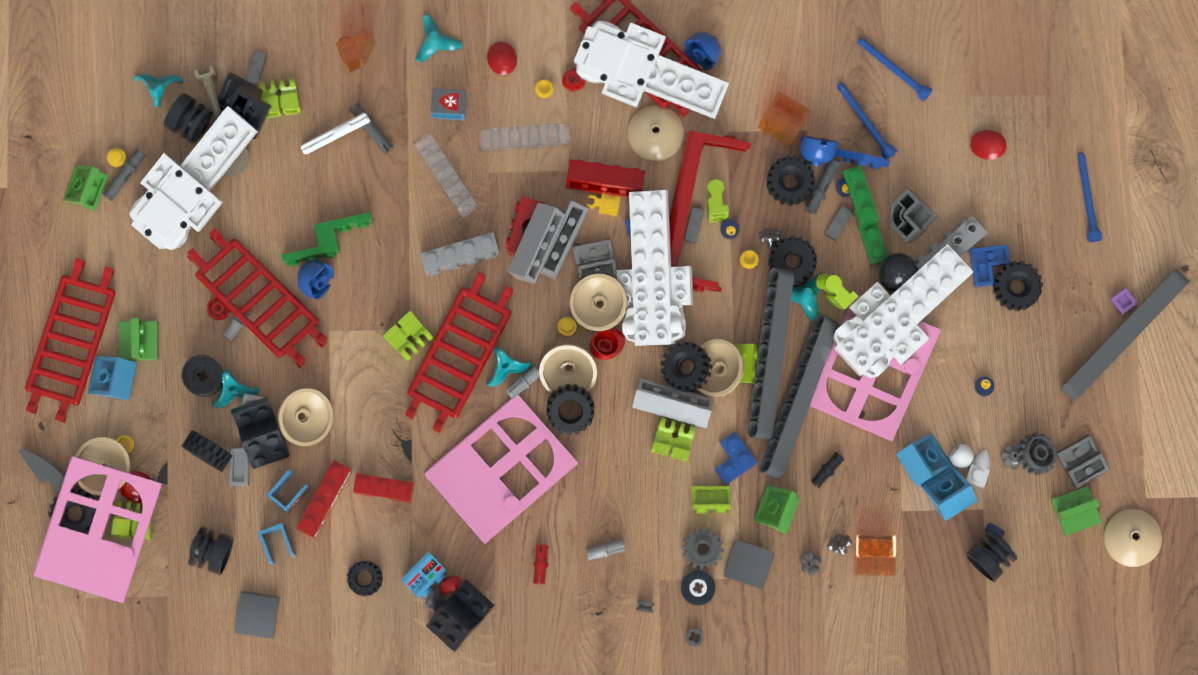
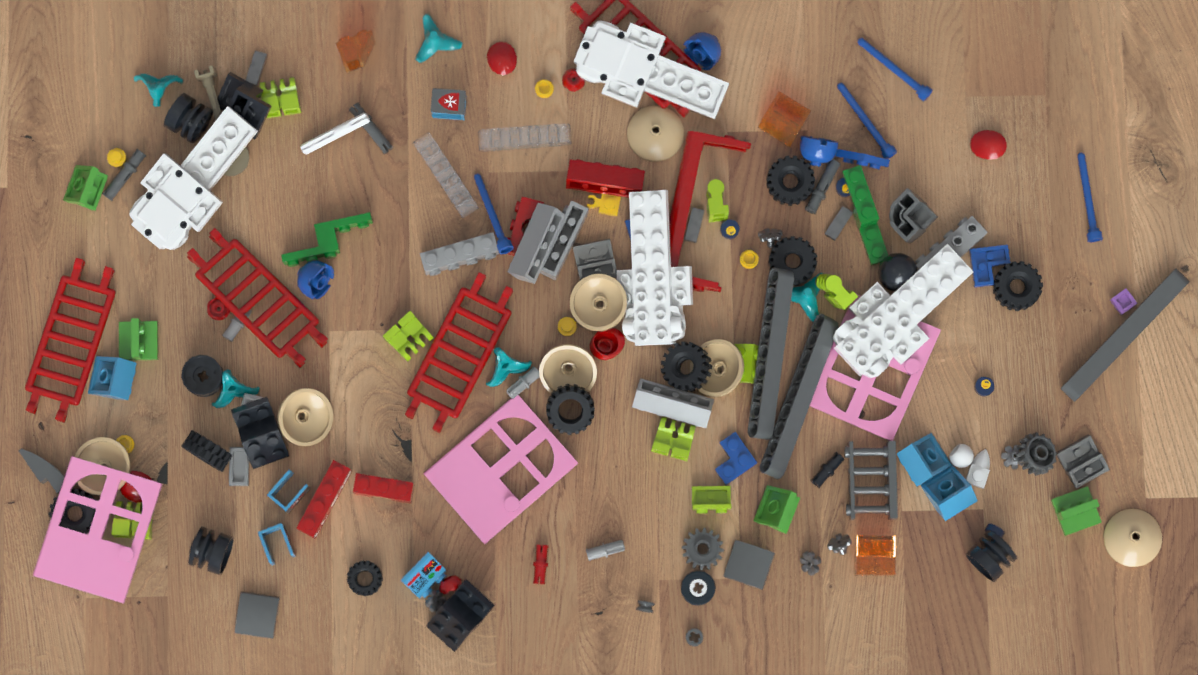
(504, 245): none -> blue piece
(888, 471): none -> dark grey fence

